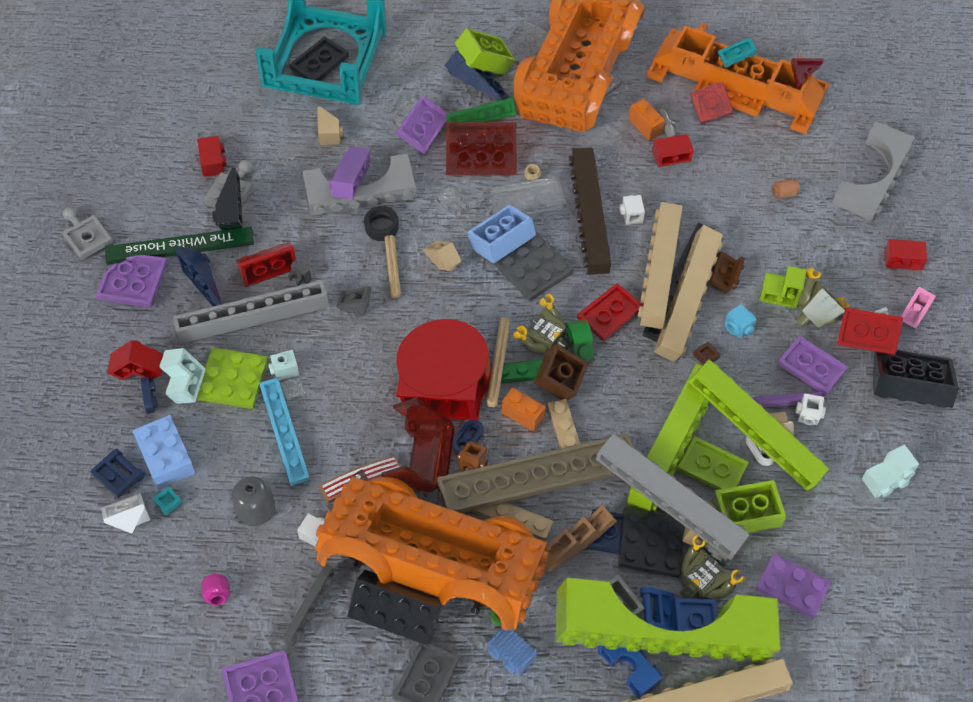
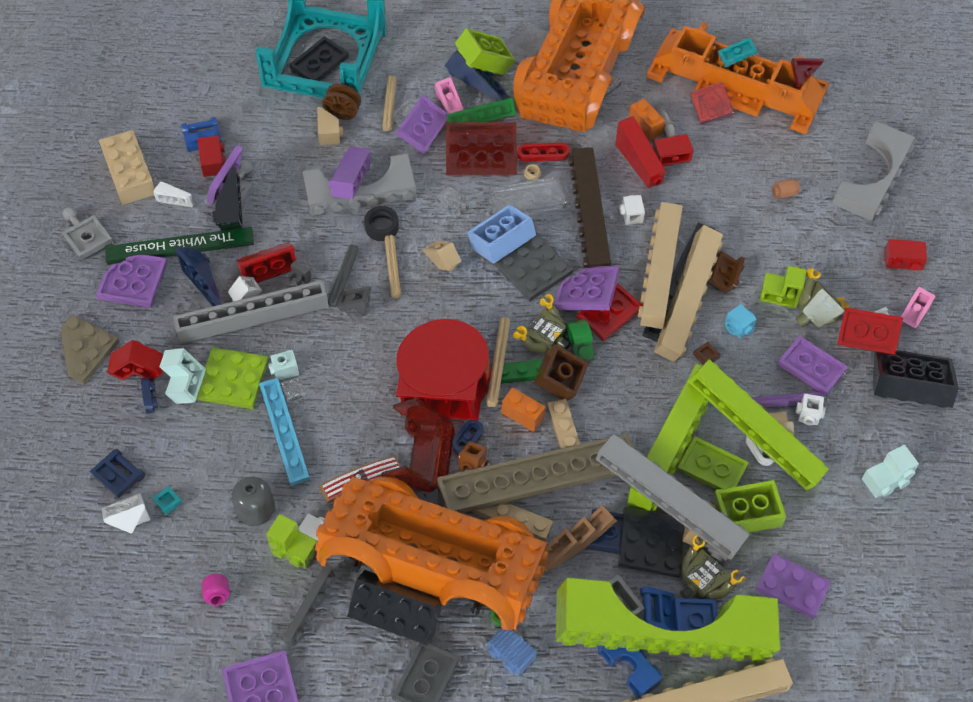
(85, 347): none -> dark tan plate
(127, 167): none -> tan brick
(163, 452): light blue brick -> none
(171, 195): none -> white slope
(191, 138): none -> blue plate
(217, 185): none -> medium lavender plate
(244, 288): none -> white brick
(290, 543): none -> lime brick
(341, 101): none -> reddish brown wheel
(343, 275): none -> dark grey axle
(389, 103): none -> tan axle
(448, 95): none -> bright pink slope
(543, 152): none -> red plate
(589, 289): none -> medium lavender plate
(639, 152): none -> red slope

